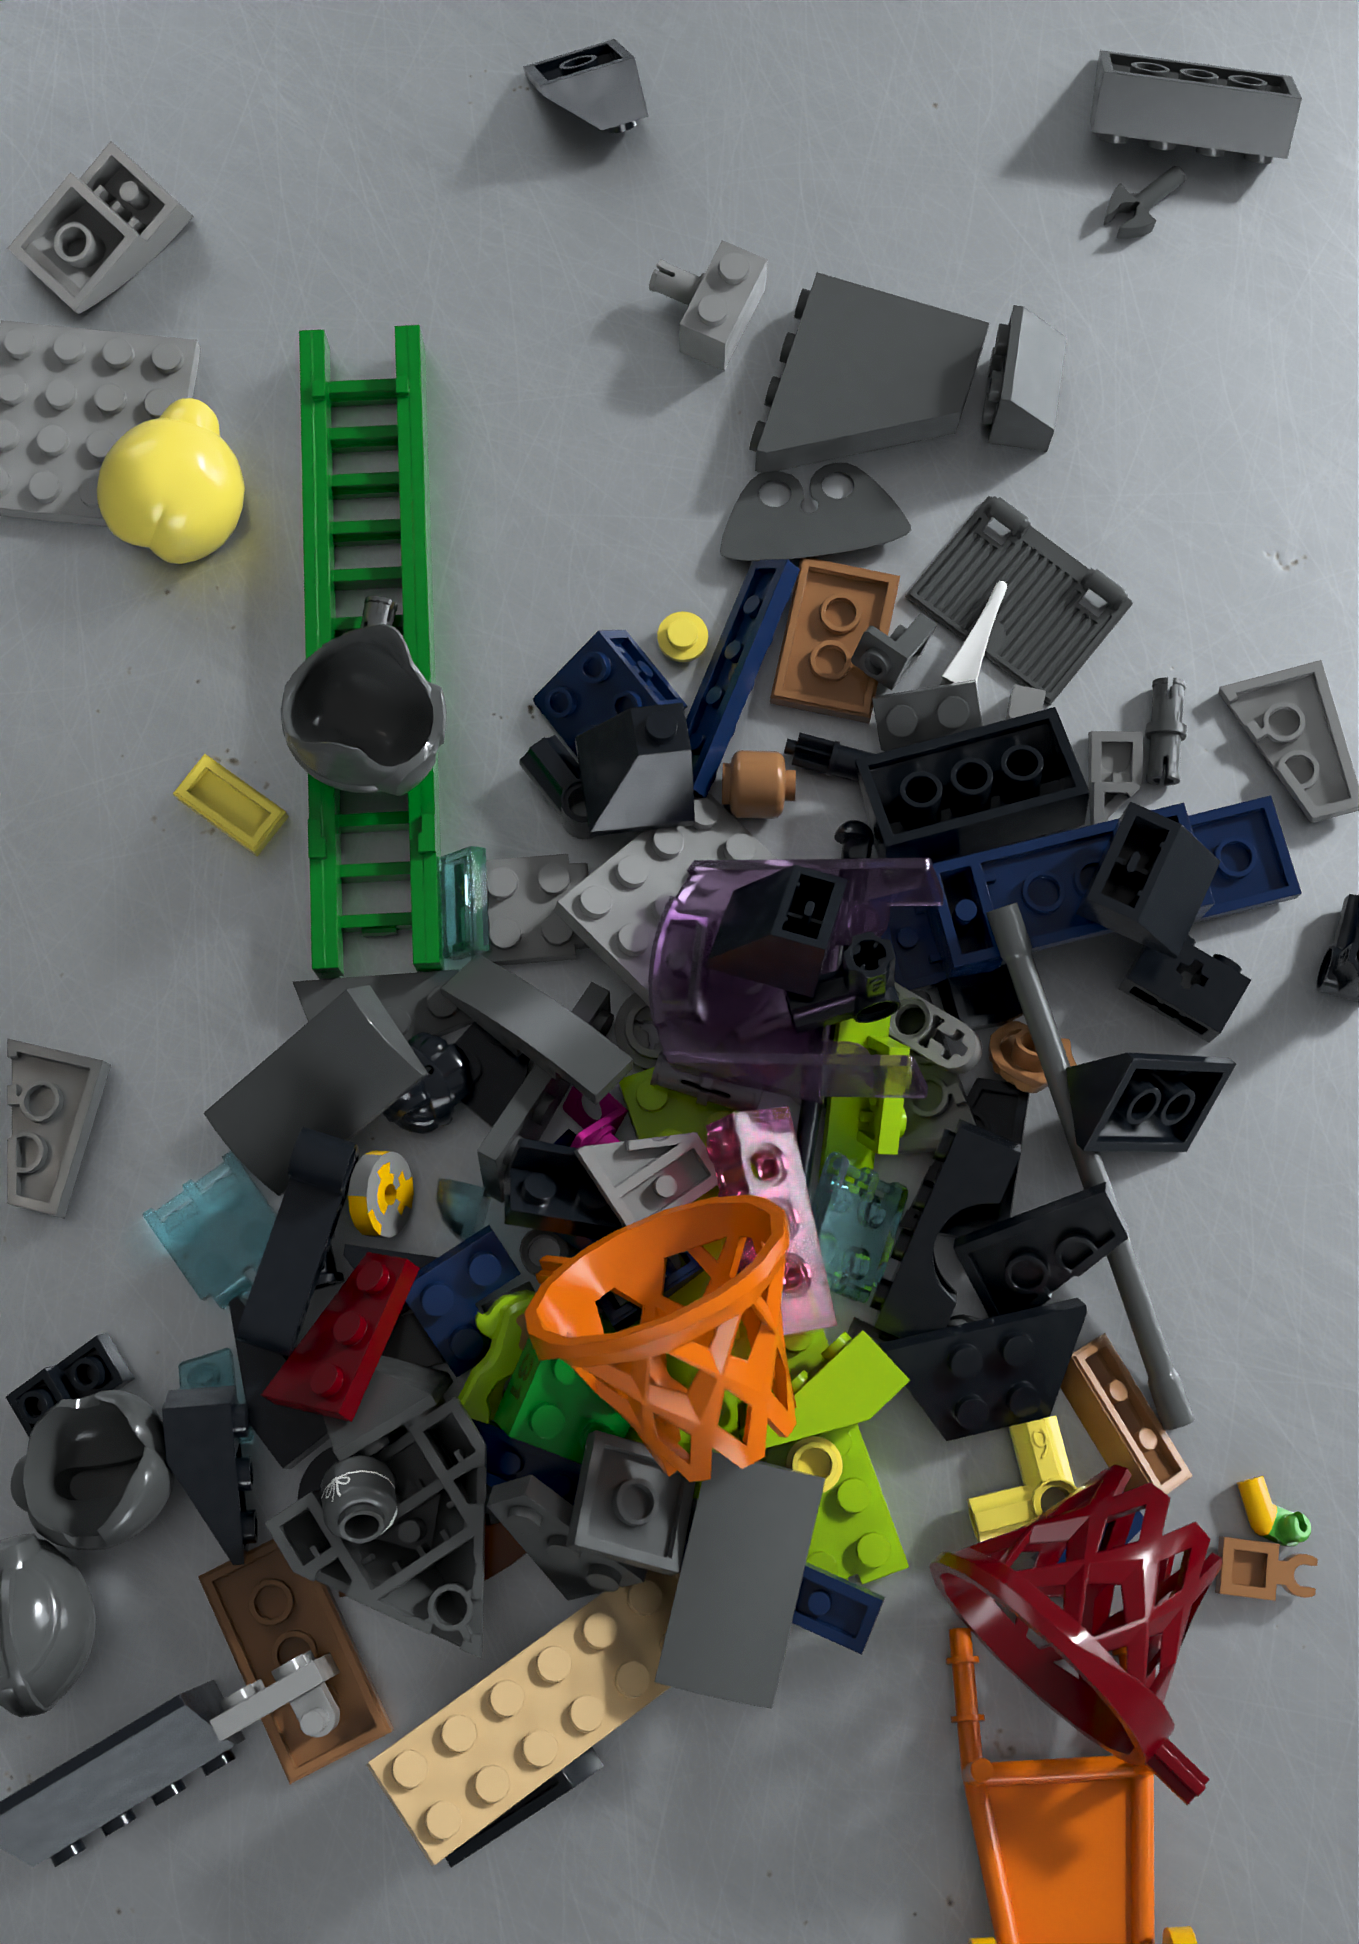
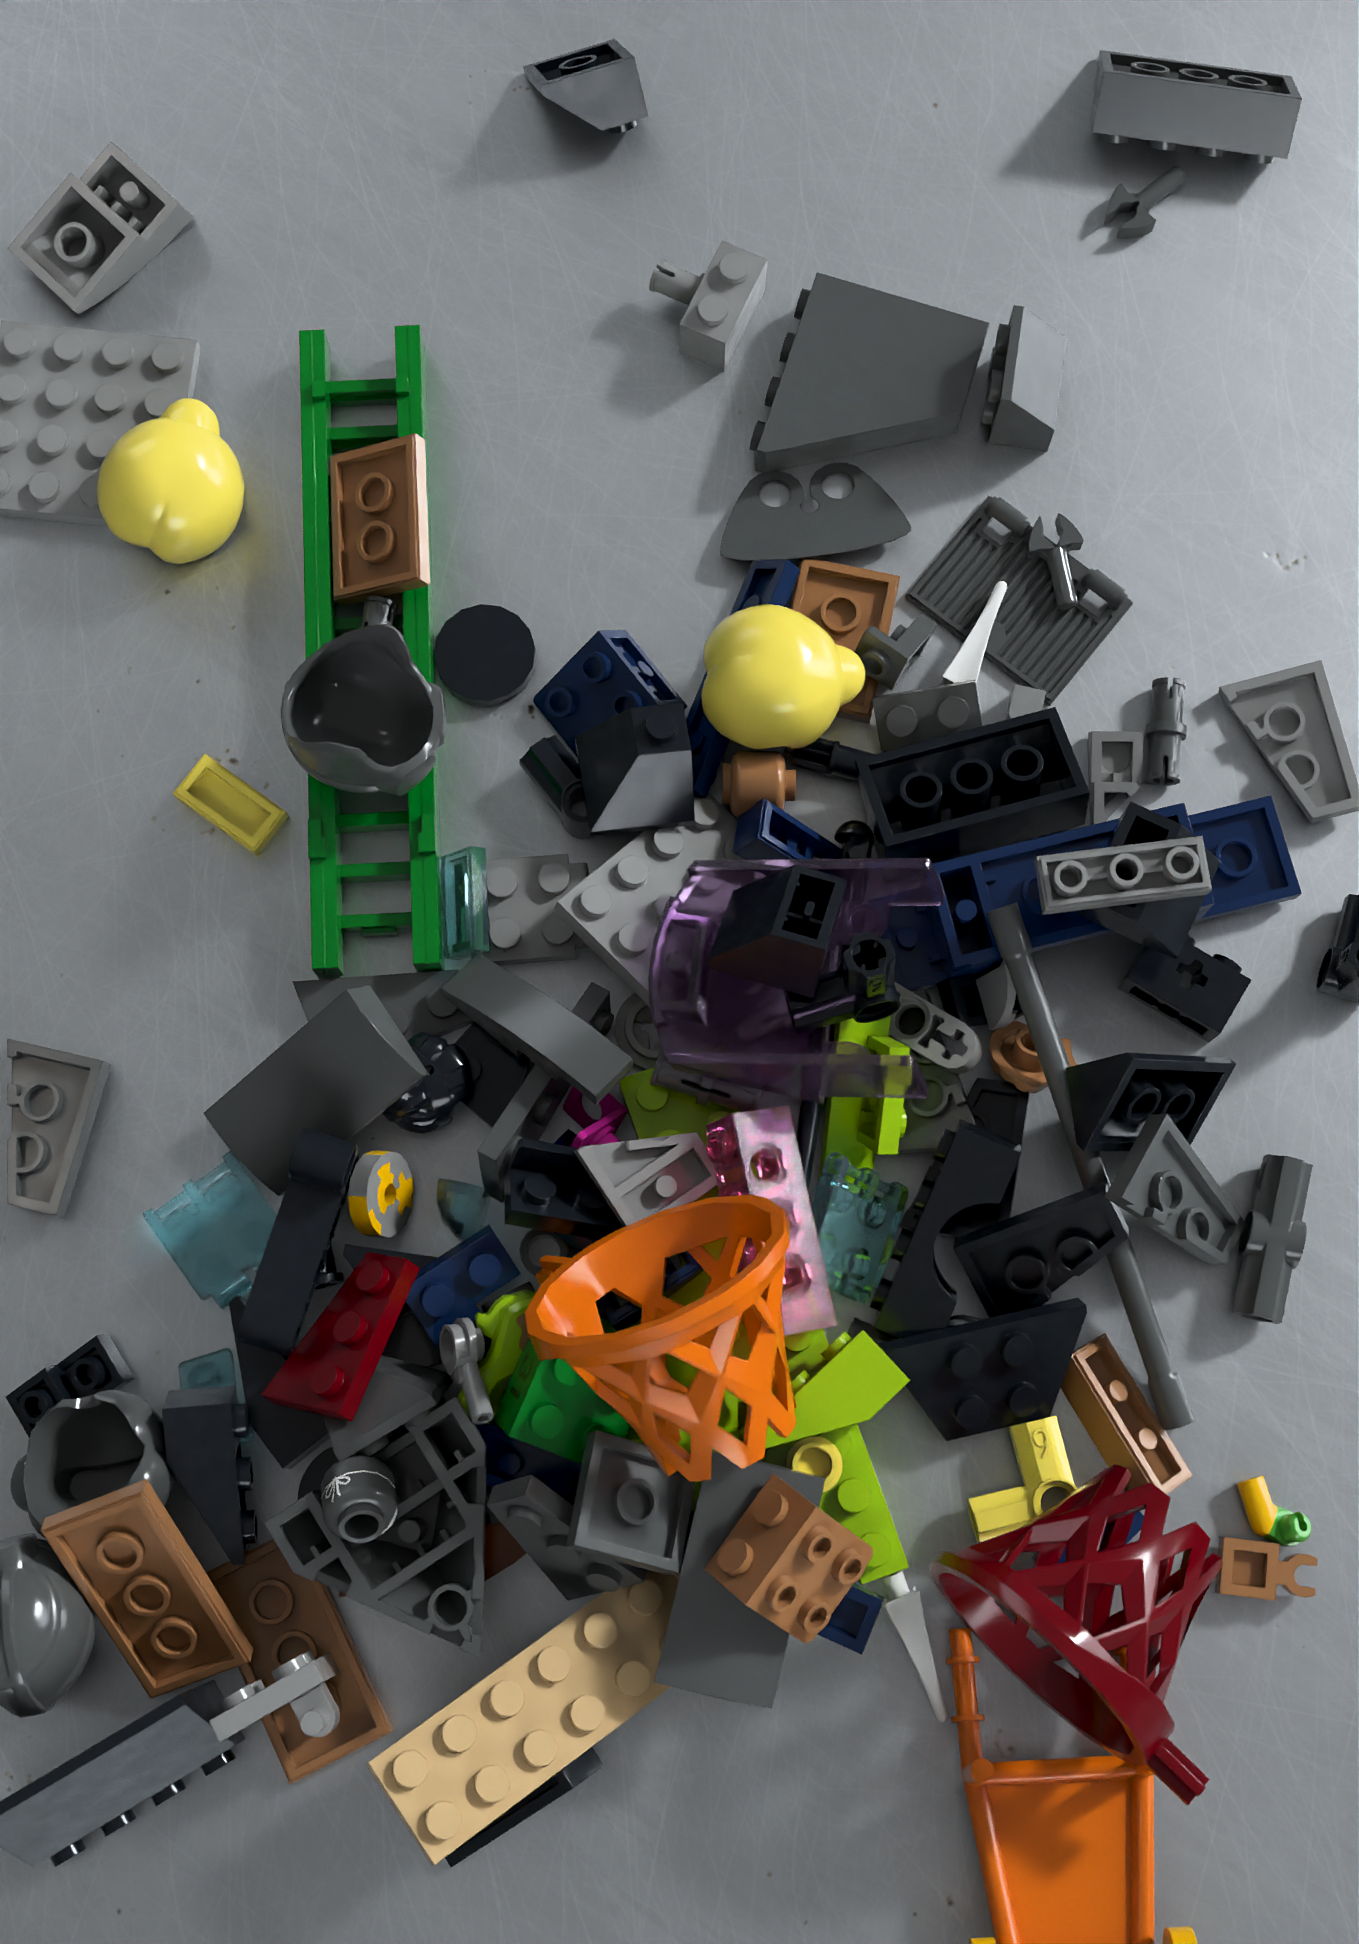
(147, 1588): none -> medium nougat tile
(379, 520): none -> medium nougat tile
(460, 1350): none -> light grey plate
(485, 655): none -> black tile
(682, 636): light yellow plate -> none
(773, 834): none -> dark blue slope
(776, 678): none -> light yellow piece
(789, 1560): none -> medium nougat bracket
(907, 1616): none -> white piece
(997, 997): none -> light grey tile
(1057, 558): none -> dark grey bar
(1090, 880): none -> light grey tile
(1176, 1194): none -> dark grey wing
(1272, 1239): none -> dark grey piece

